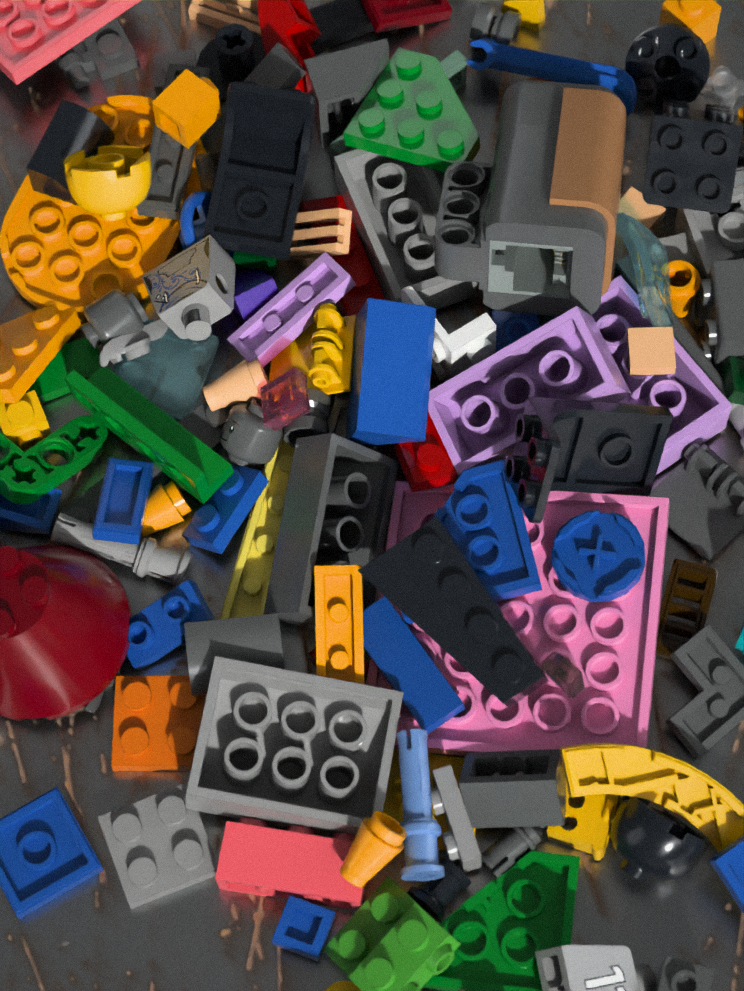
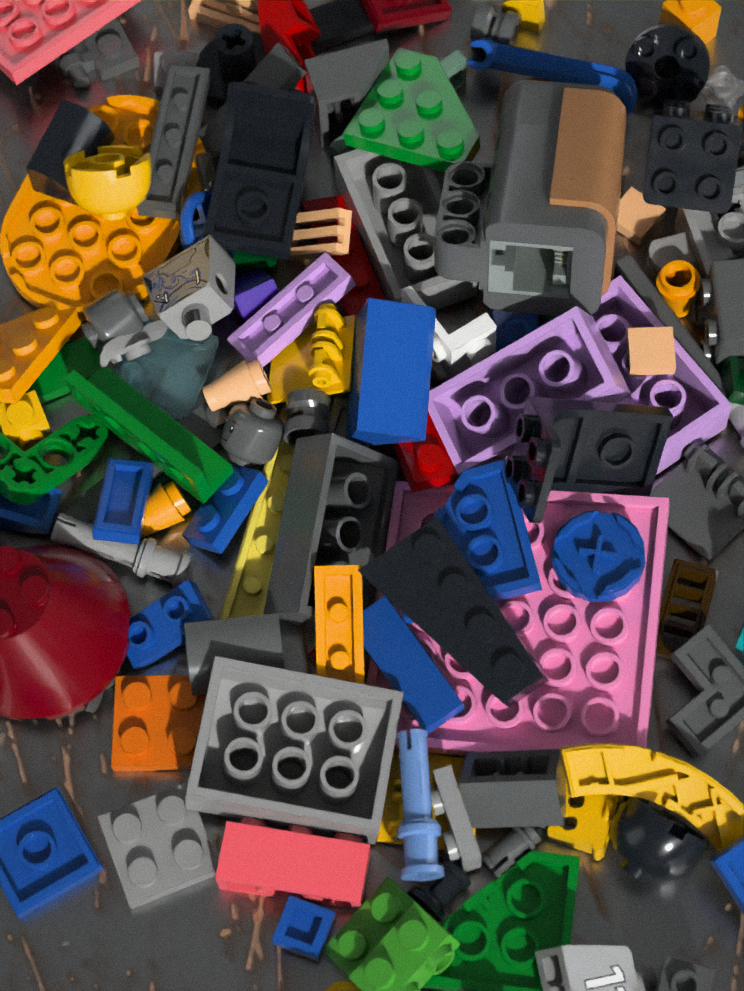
(187, 108): light orange brick -> none
(285, 399): clear pink plate -> none
(373, 847): light orange cone -> none
(563, 674): clear smoke tile -> none
(650, 270): clear light blue plate -> none

